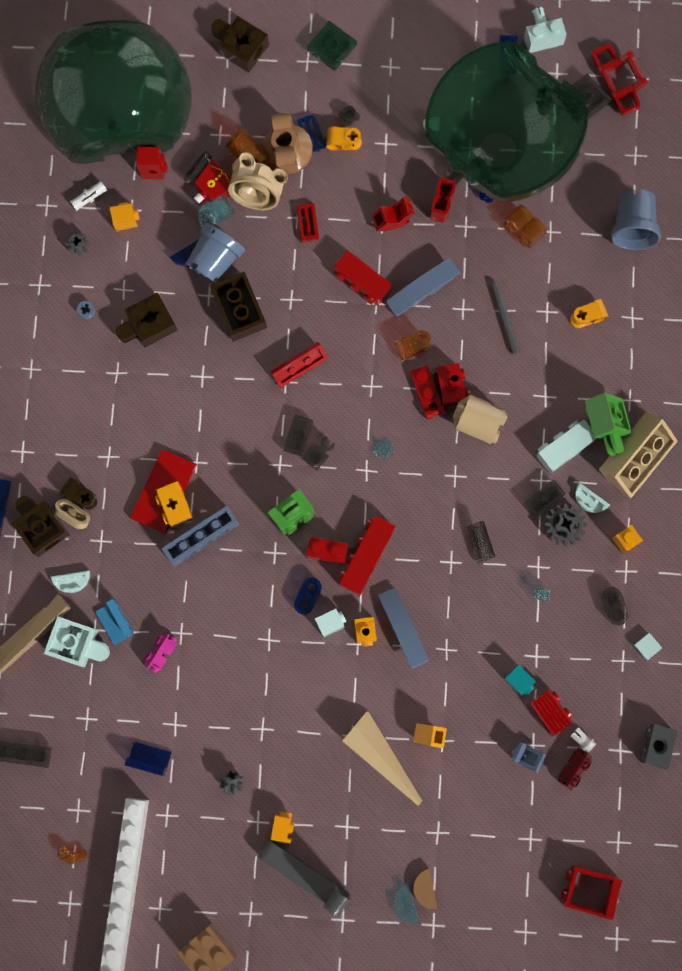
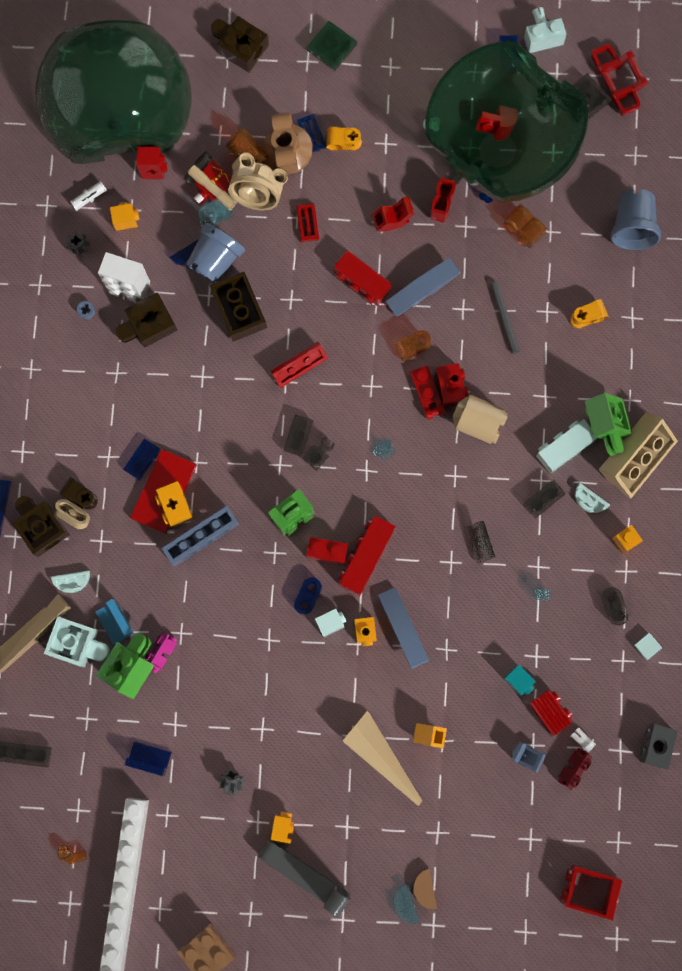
(124, 277): none -> white brick
(126, 667): none -> bright green brick
(141, 459): none -> clear blue tile
(203, 180): none -> tan piece
(349, 110): clear smoke plate -> none
(499, 123): none -> red brick
(568, 532): dark grey gear -> none

